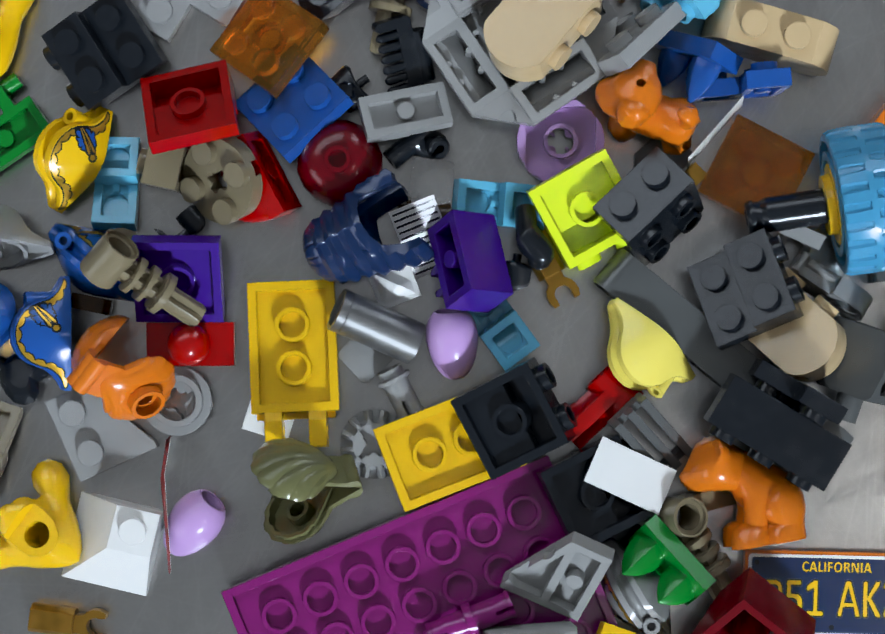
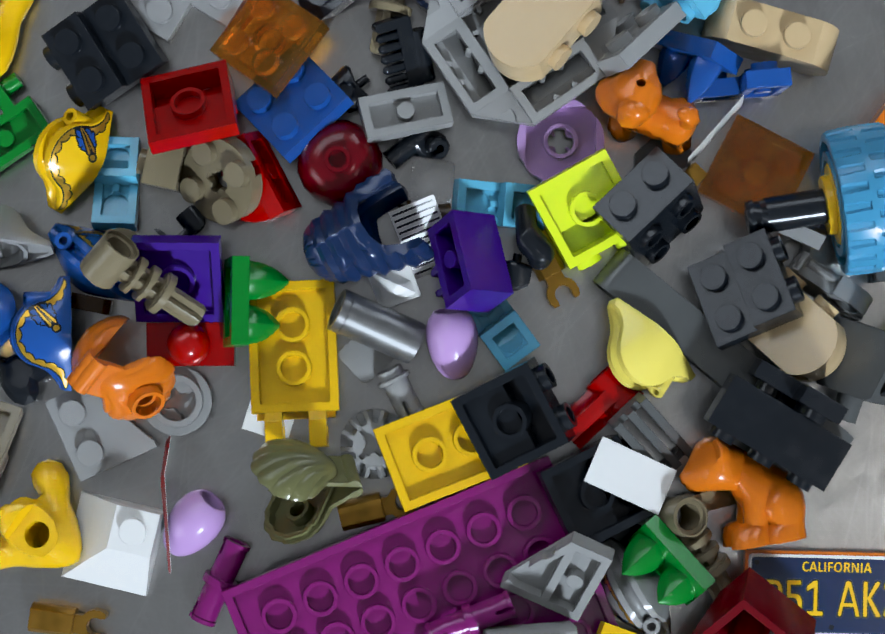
(217, 579): none -> magenta pin
(244, 282): none -> green tile
(368, 510): none -> pearl gold bar

